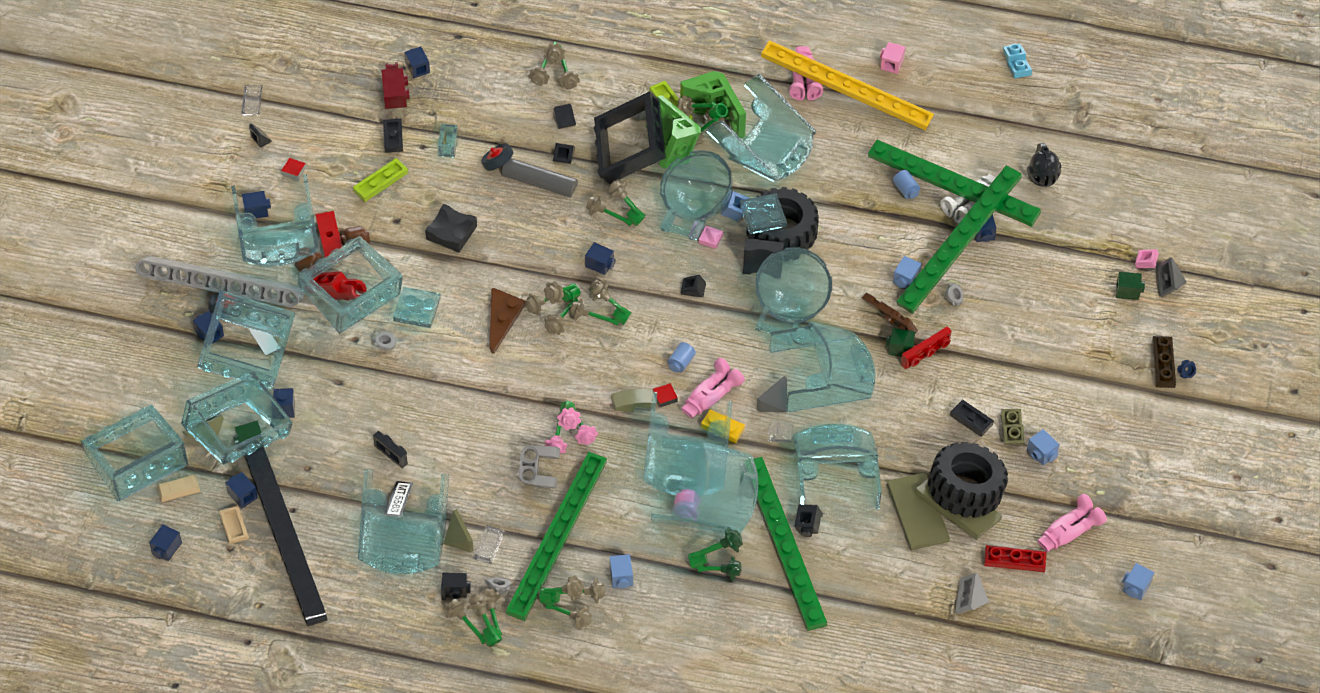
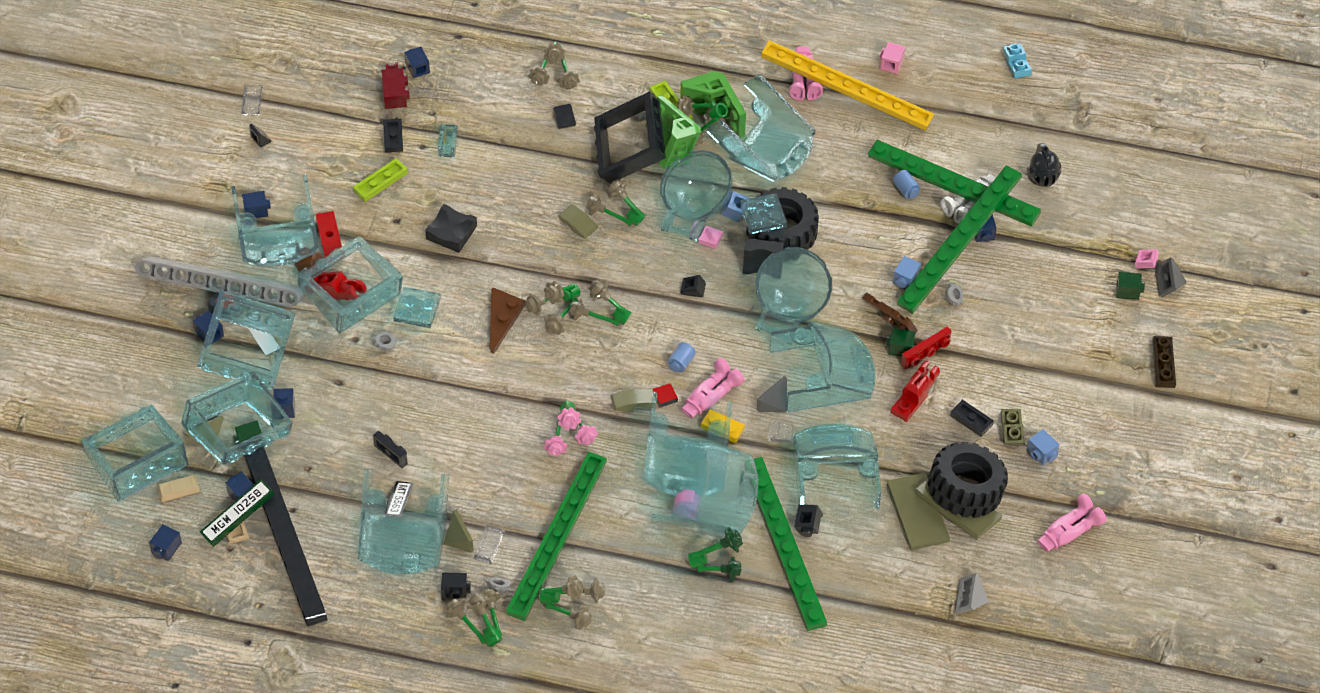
(237, 513): none -> tile
(293, 169): red tile -> none
(354, 232): reddish brown head -> none
(497, 157): black wheel -> none
(533, 465): light grey piece -> none
(540, 177): dark grey brick -> none
(563, 153): black slope -> none
(578, 220): none -> olive slope
(599, 259): dark blue brick -> none
(621, 571): medium blue brick -> none
(915, 392): none -> red plate
(1005, 558): red tile -> none
(1137, 581): medium blue brick -> none
(1190, 372): dark blue plate -> none

